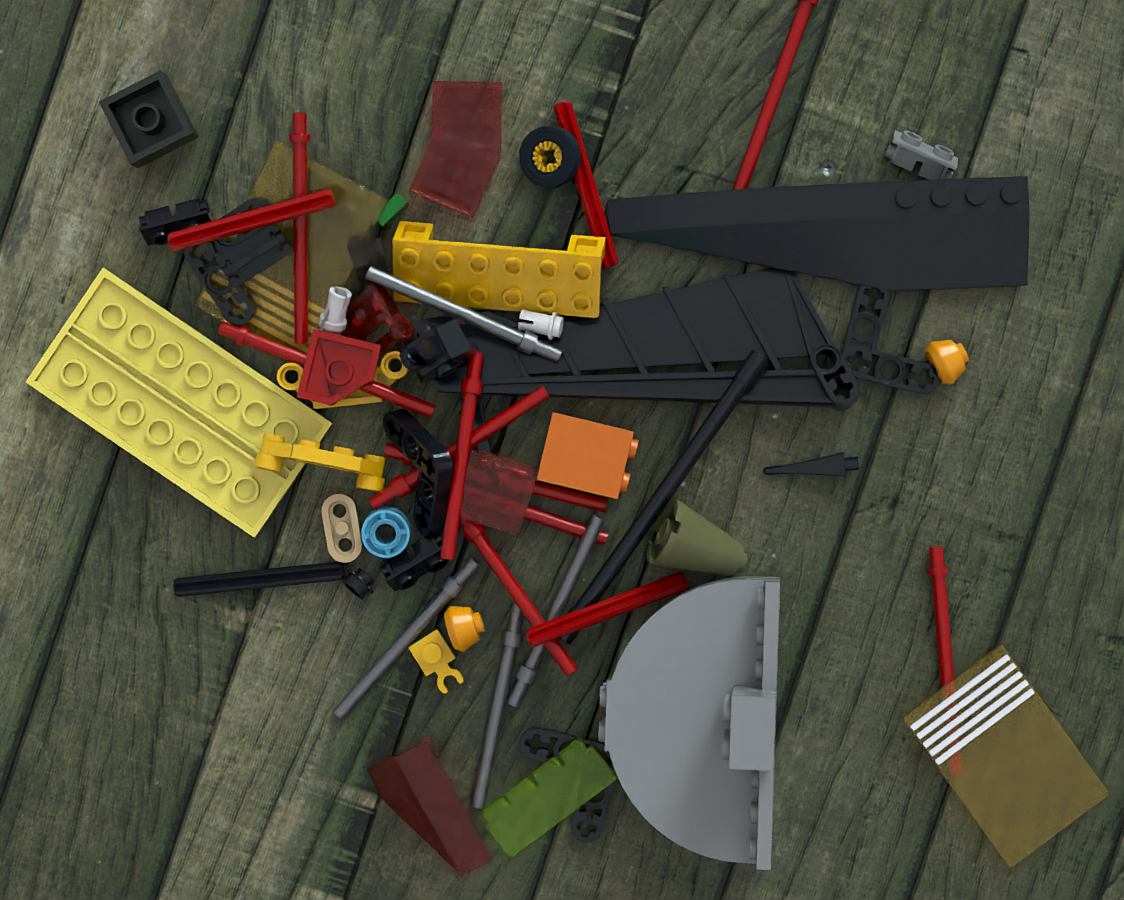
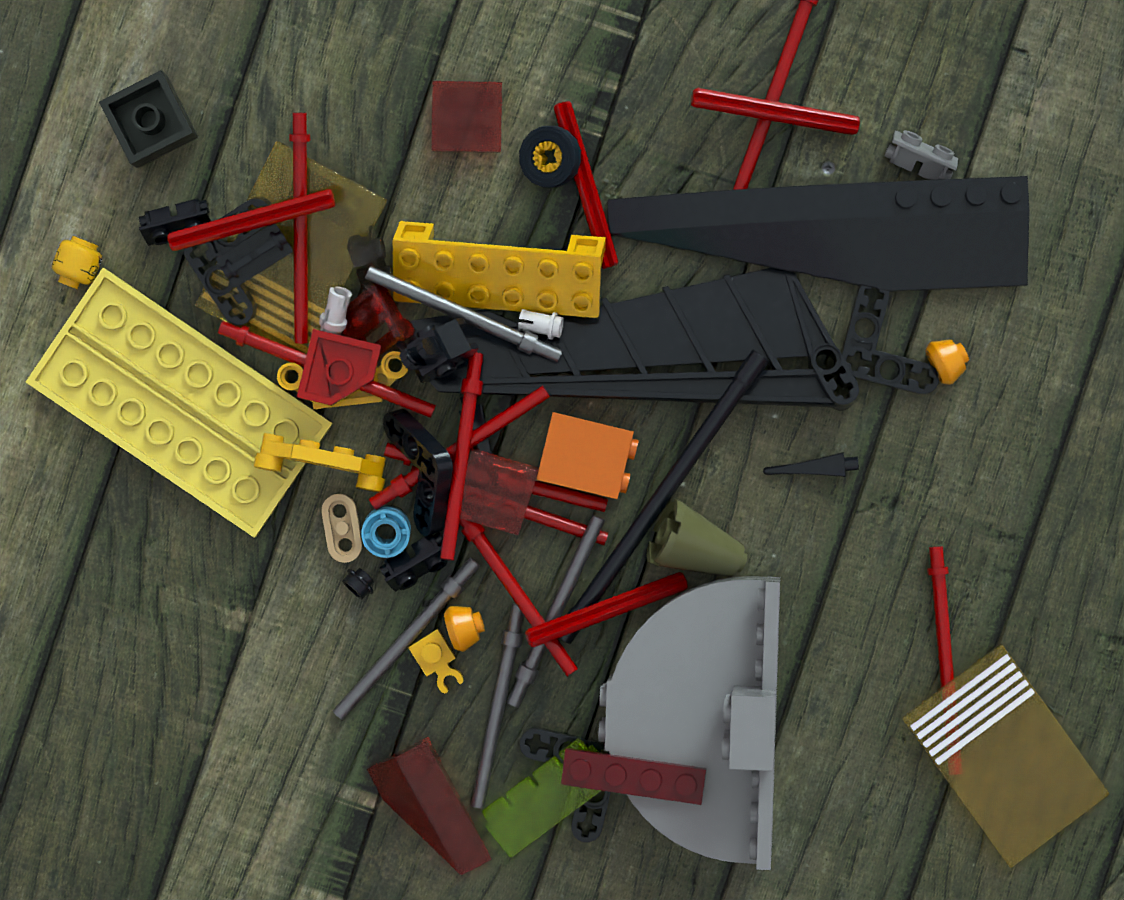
(76, 262): none -> yellow head
(259, 579): black axle -> none
(392, 210): green tile -> none
(454, 172): clear red plate -> none
(633, 776): none -> dark red plate
(775, 111): none -> red axle

